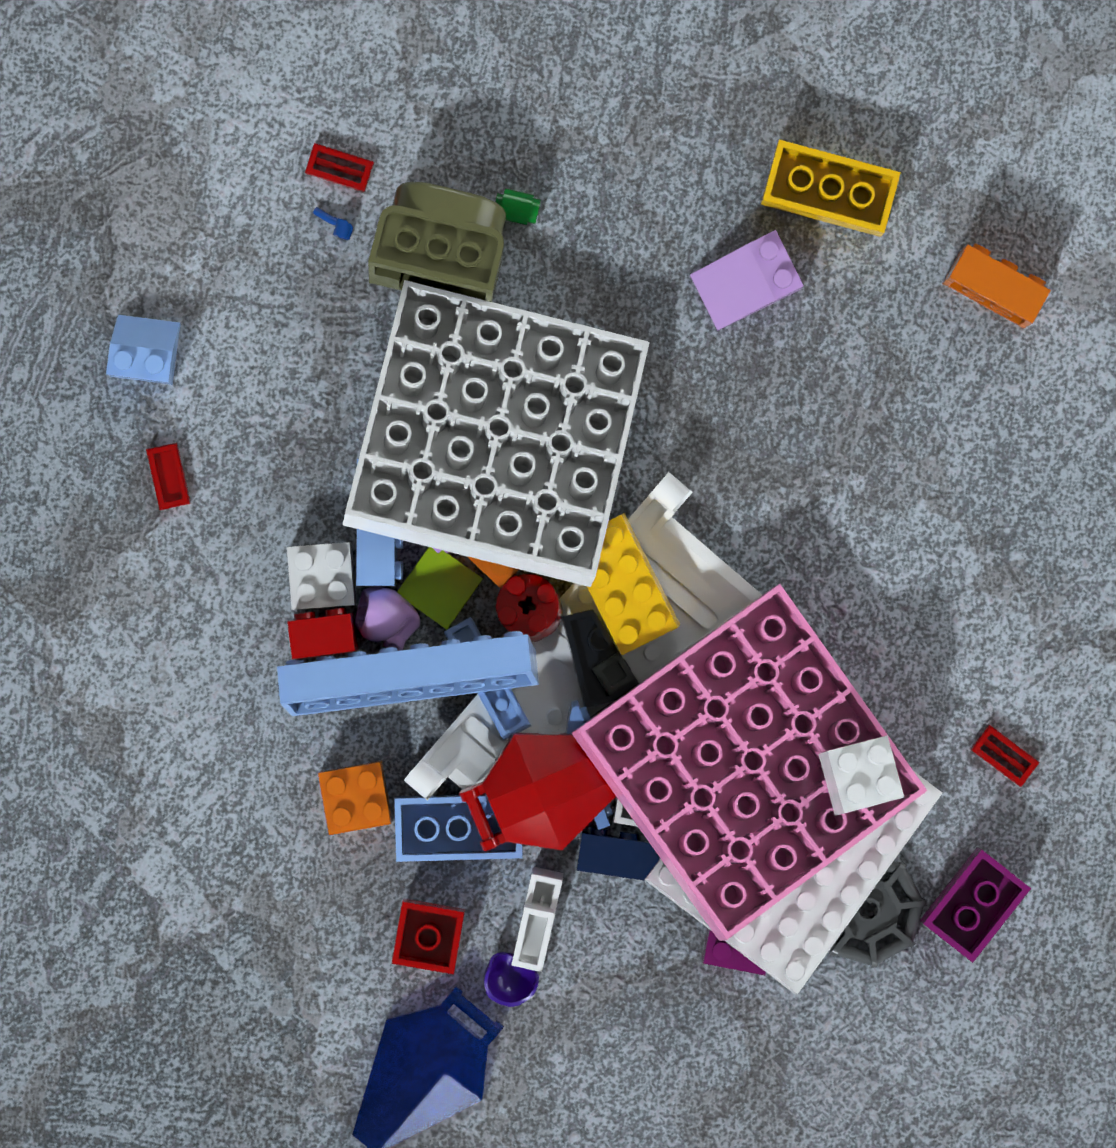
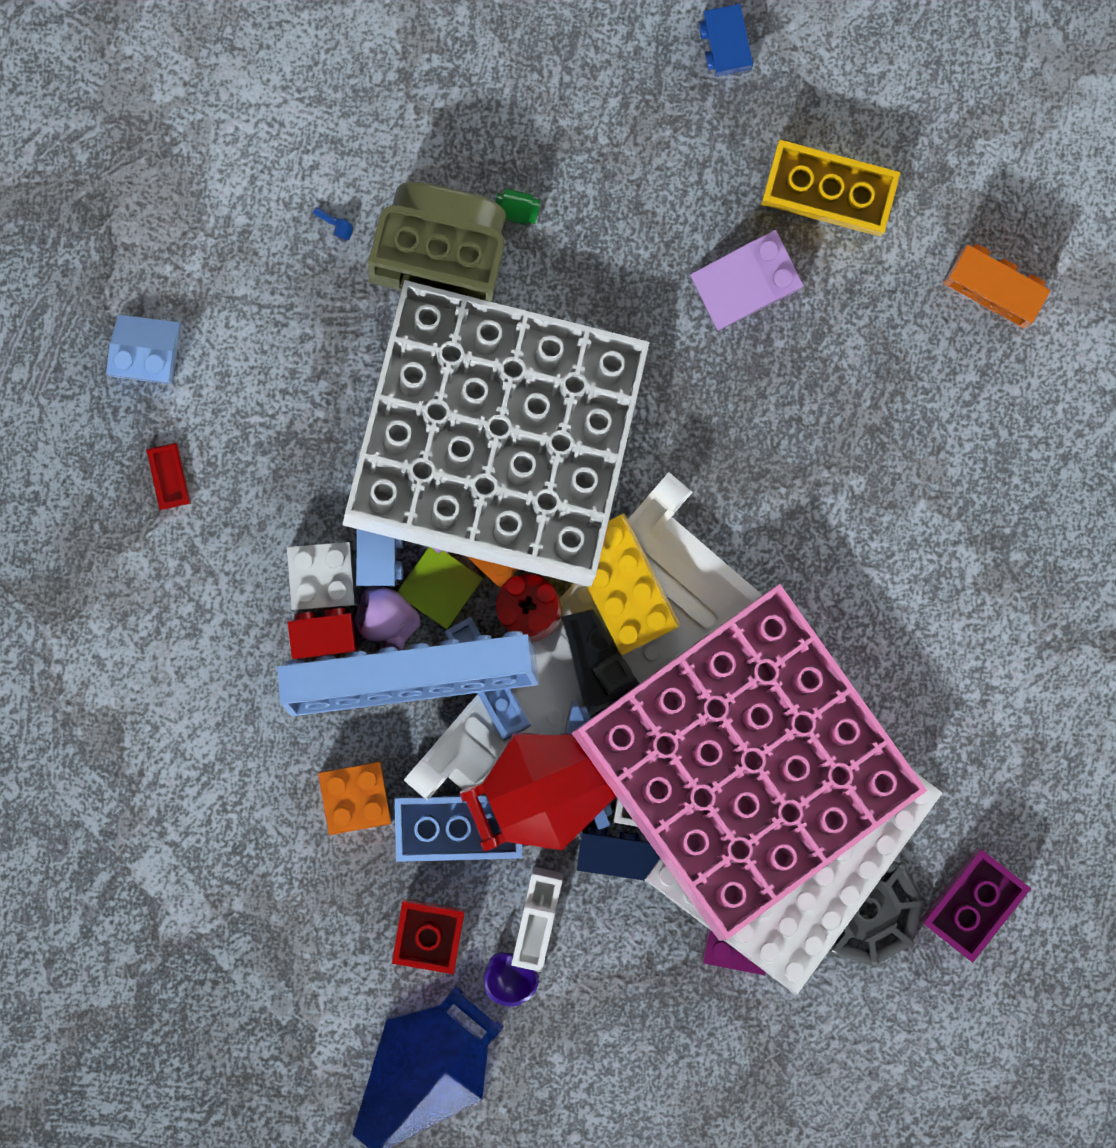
(335, 179): red tile -> none
(726, 40): none -> blue brick
(861, 775): white brick -> none
(983, 740): red tile -> none

